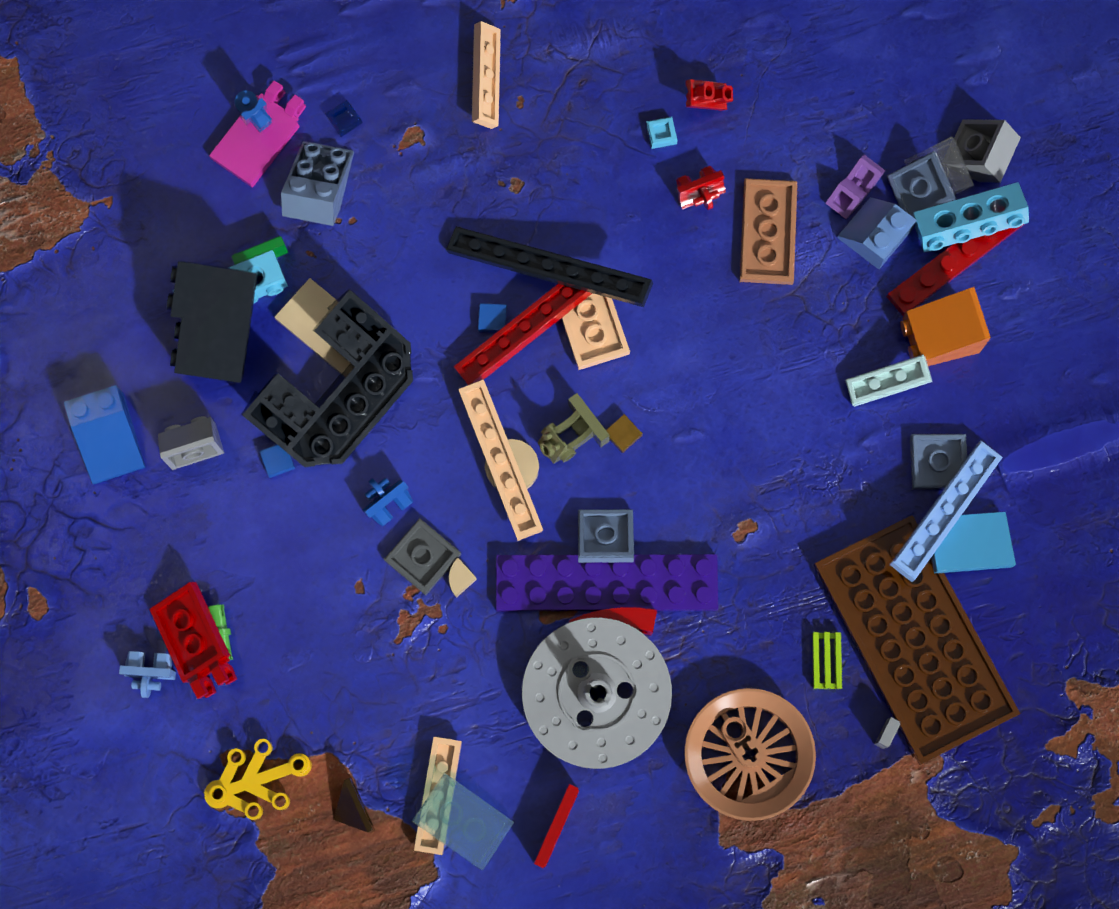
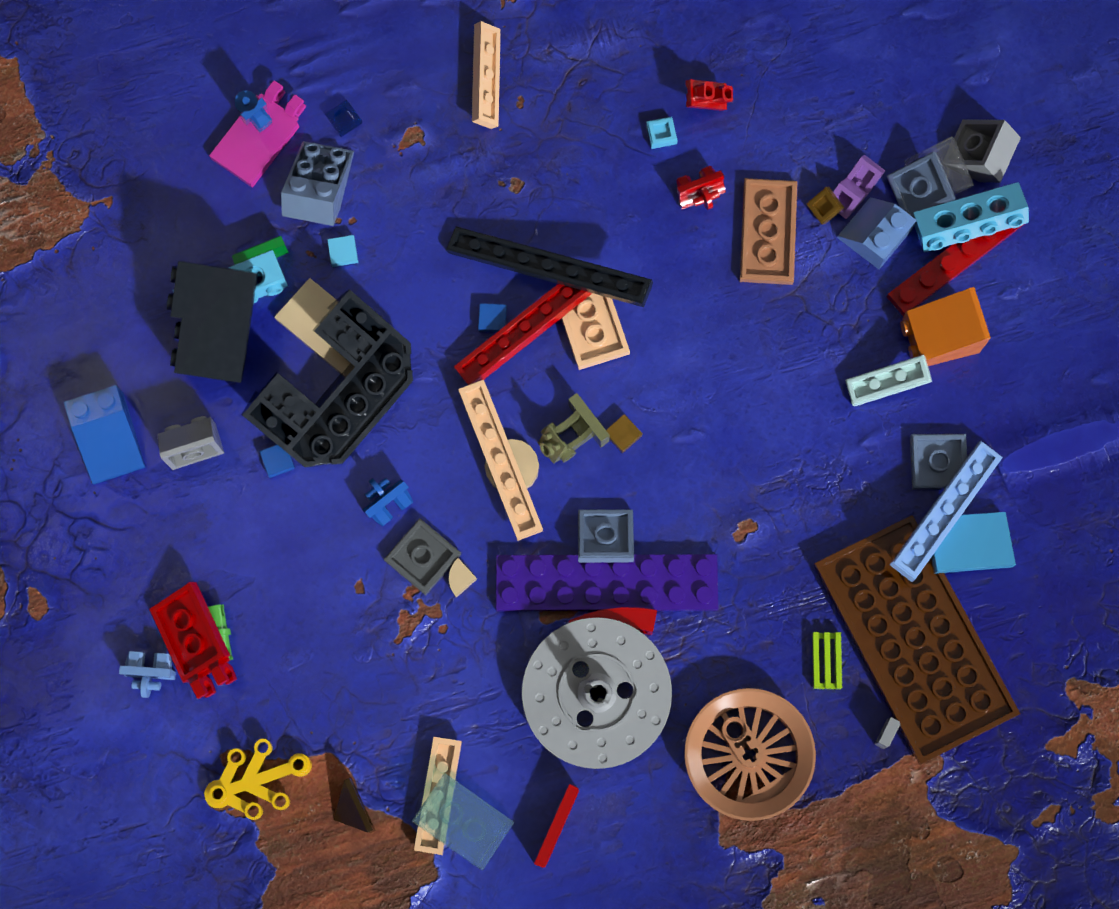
(343, 251): none -> medium azure tile
(825, 205): none -> pearl gold tile

